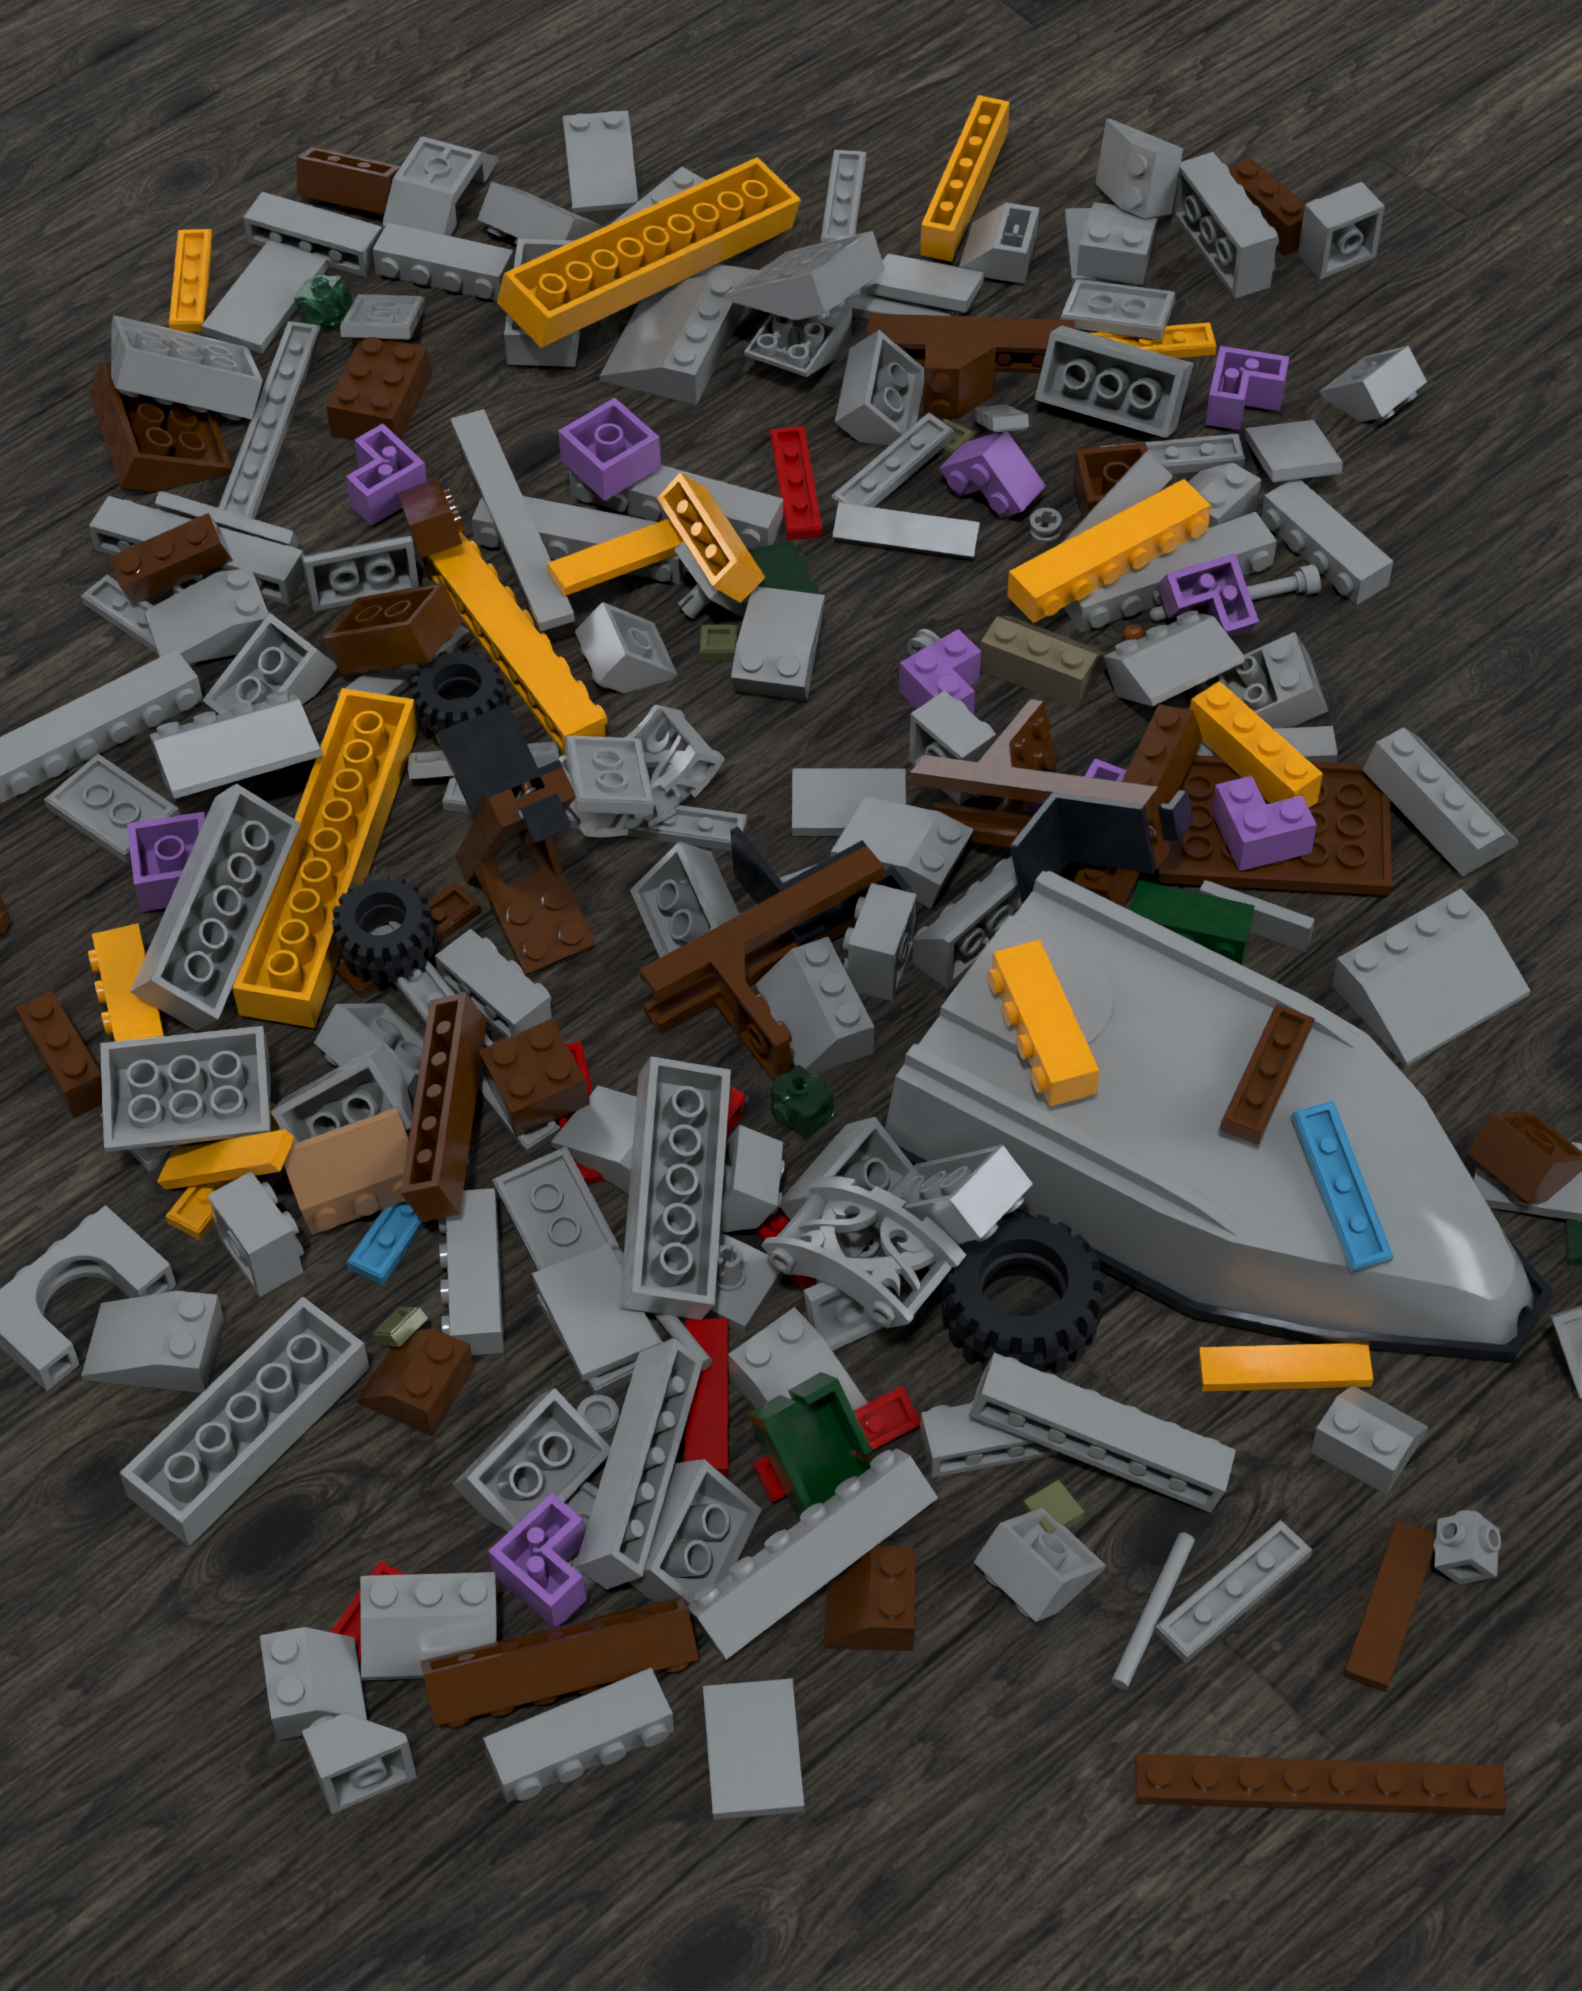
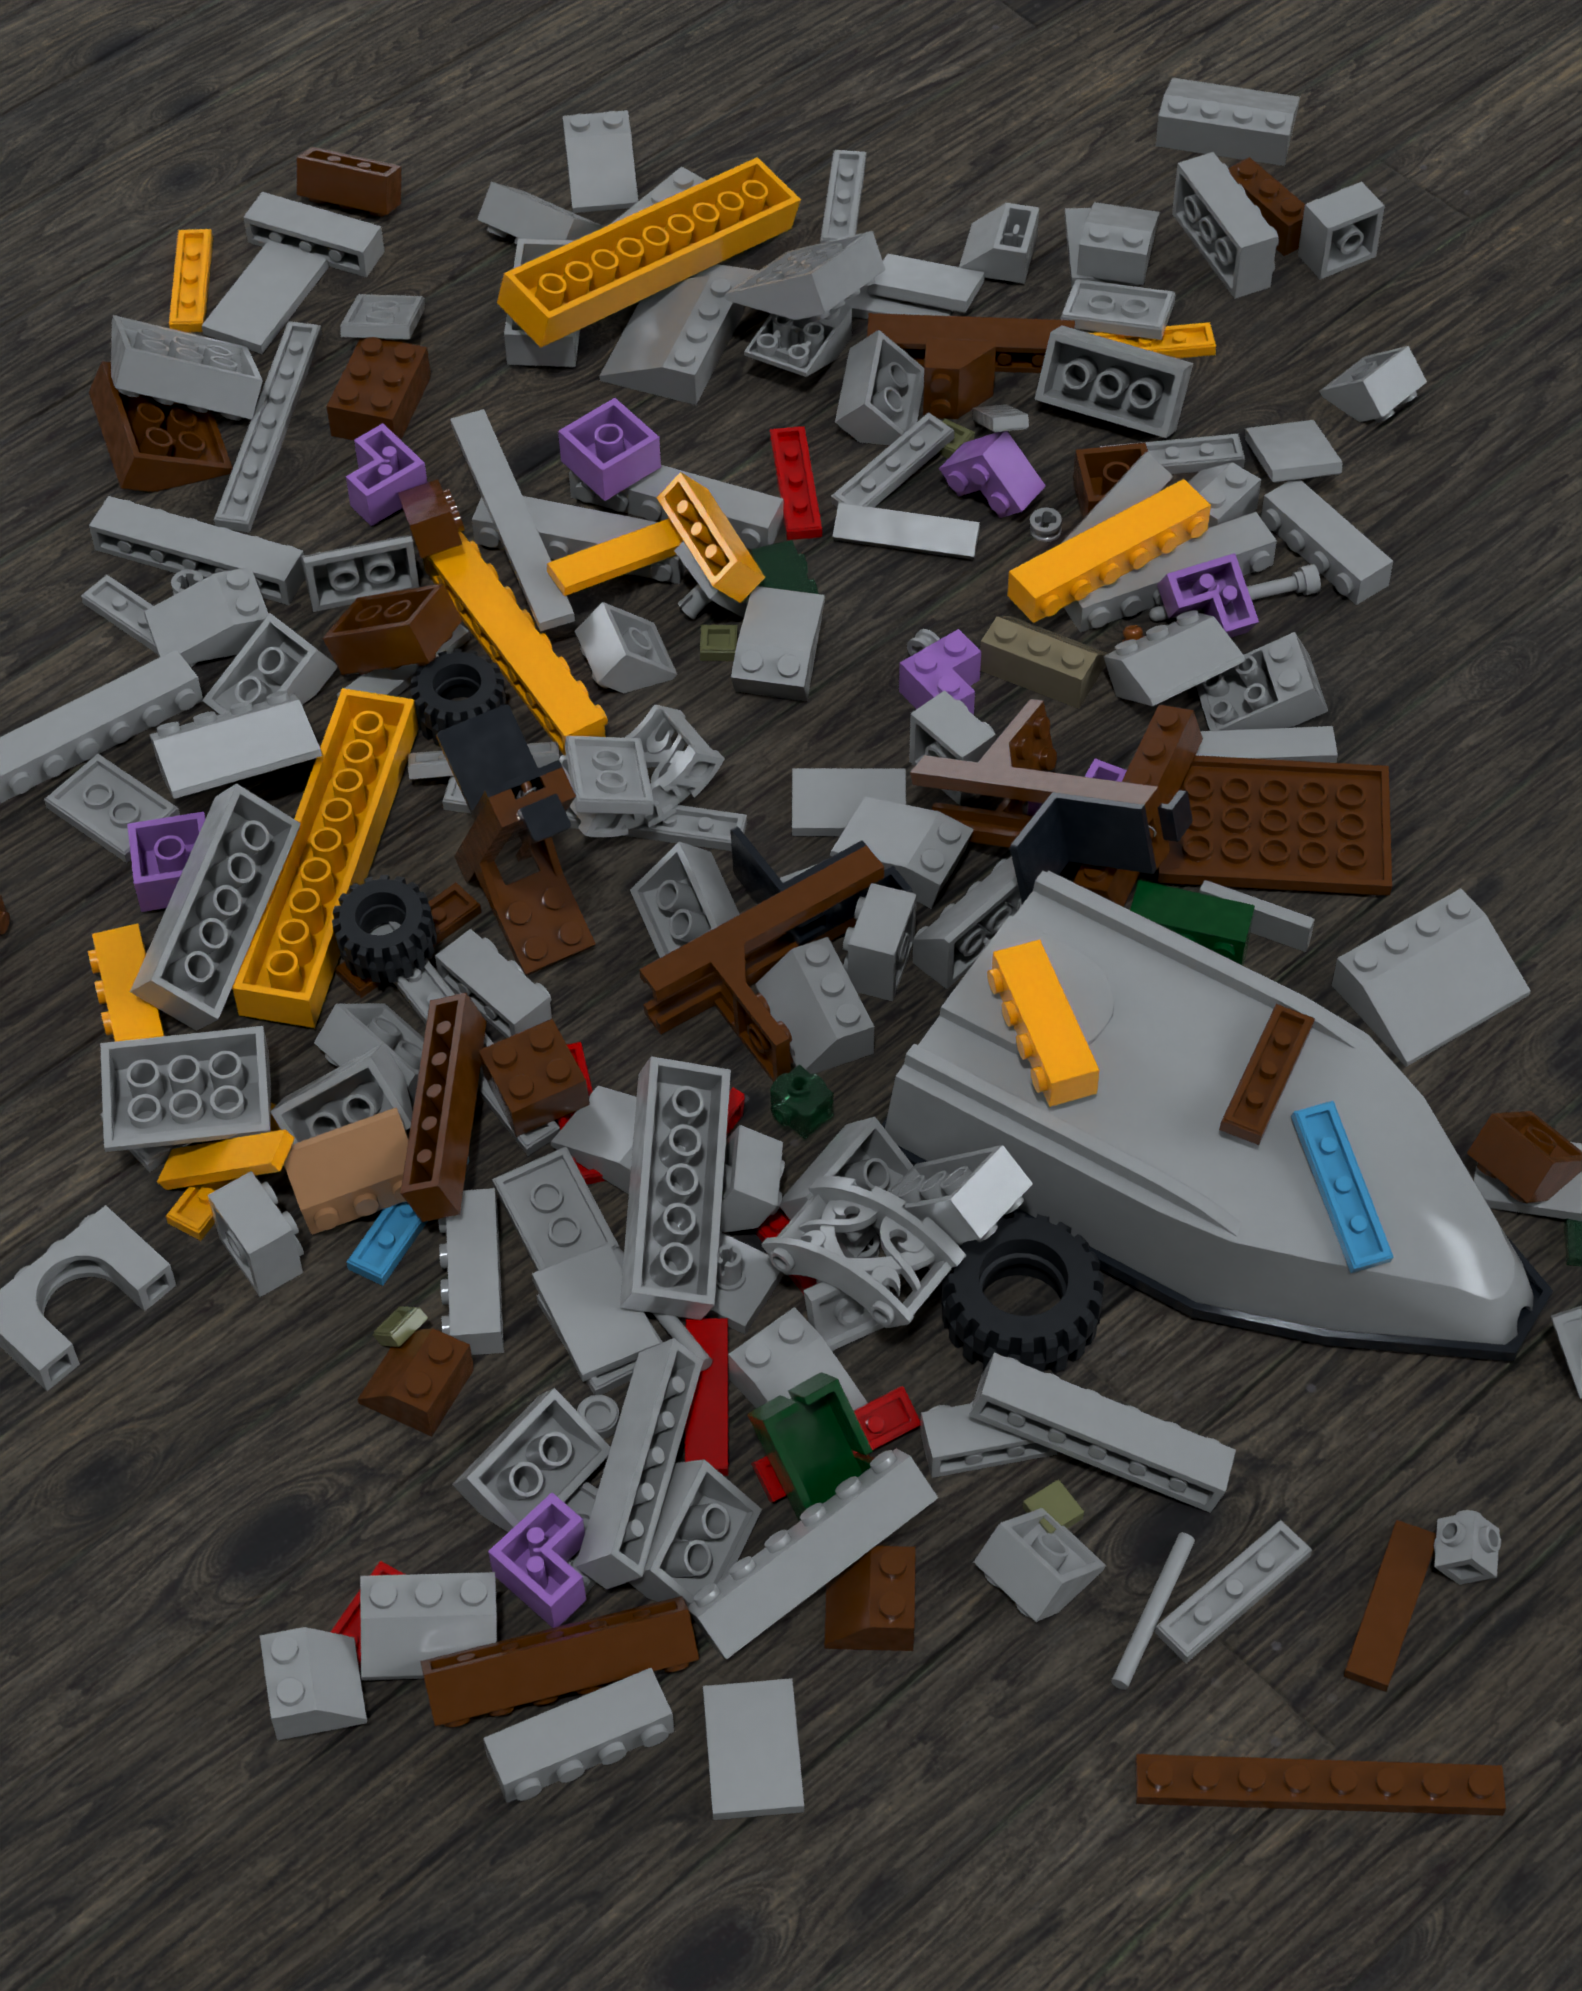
(61, 1053): reddish brown brick -> none
(156, 1341): light grey slope -> none
(170, 558): reddish brown brick -> none
(235, 522): light grey tile -> none
(245, 1421): light grey brick -> none
(324, 300): clear green brick -> none
(356, 1759): light grey slope -> none
(431, 184): light grey slope -> none
(441, 261): light grey brick -> none
(964, 178): light orange brick -> none
(1138, 170): light grey slope -> none
(1227, 121): none -> light grey slope
(1244, 380): medium lavender brick -> none
(1254, 747): light orange brick -> none
(1261, 831): medium lavender brick -> none
(1285, 1367): light orange tile -> none
(1367, 1438): light grey slope -> none
(1437, 802): light grey slope -> none

